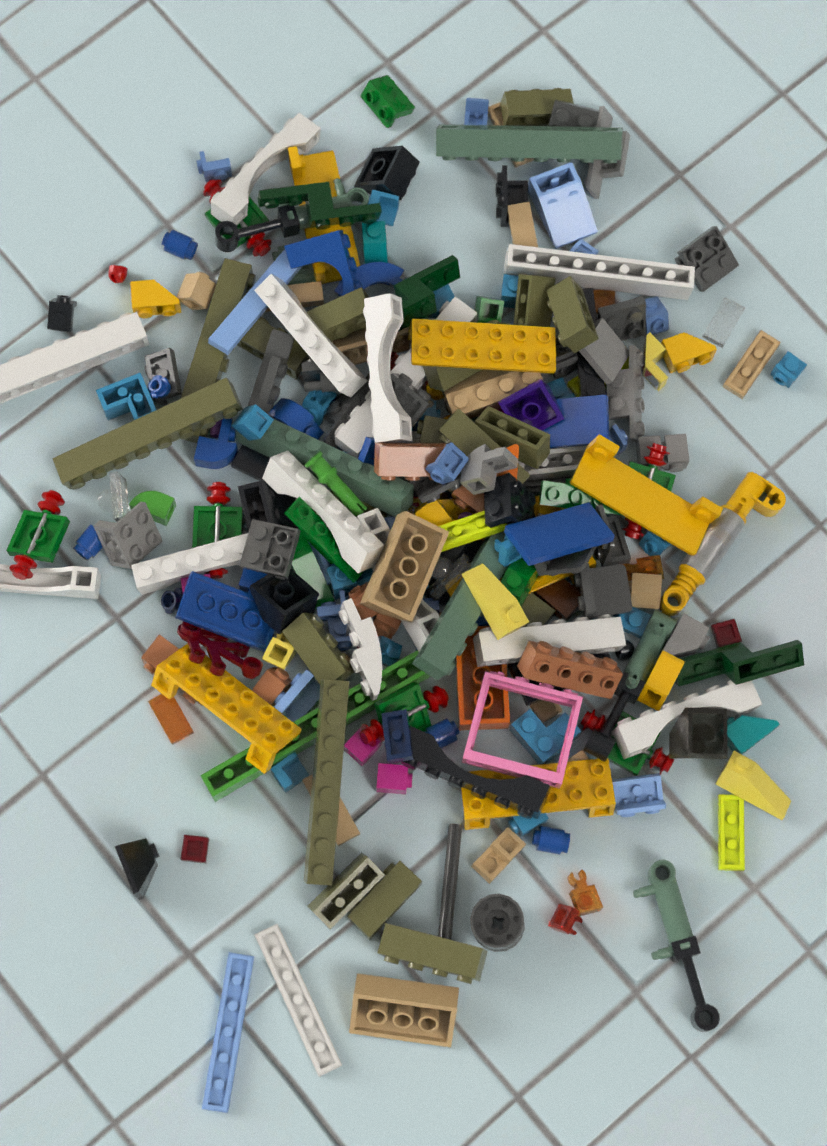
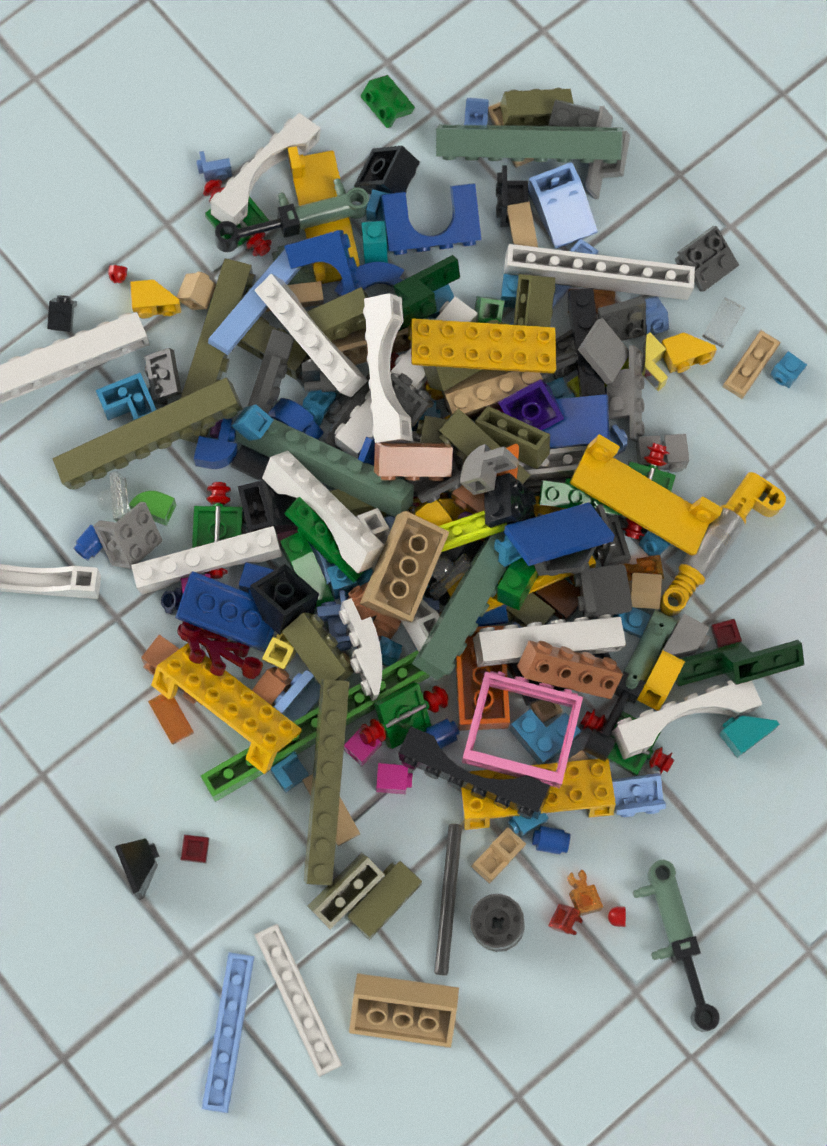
(38, 535): green plate -> none
(164, 387): blue plate -> none
(179, 245): blue brick -> none
(270, 548): dark grey plate -> none
(319, 205): dark green bracket -> none
(328, 476): bright green pin -> none
(397, 736): dark blue plate -> none
(432, 952): olive brick -> none
(447, 464): medium blue bracket -> none
(462, 229): none -> blue arch
(495, 601): light yellow slope -> none
(571, 315): olive brick -> none
(617, 916): none -> red hinge
(626, 652): black hinge -> none
(699, 734): clear smoke slope -> none
(731, 833): neon yellow tile -> none
(751, 783): light yellow slope -> none

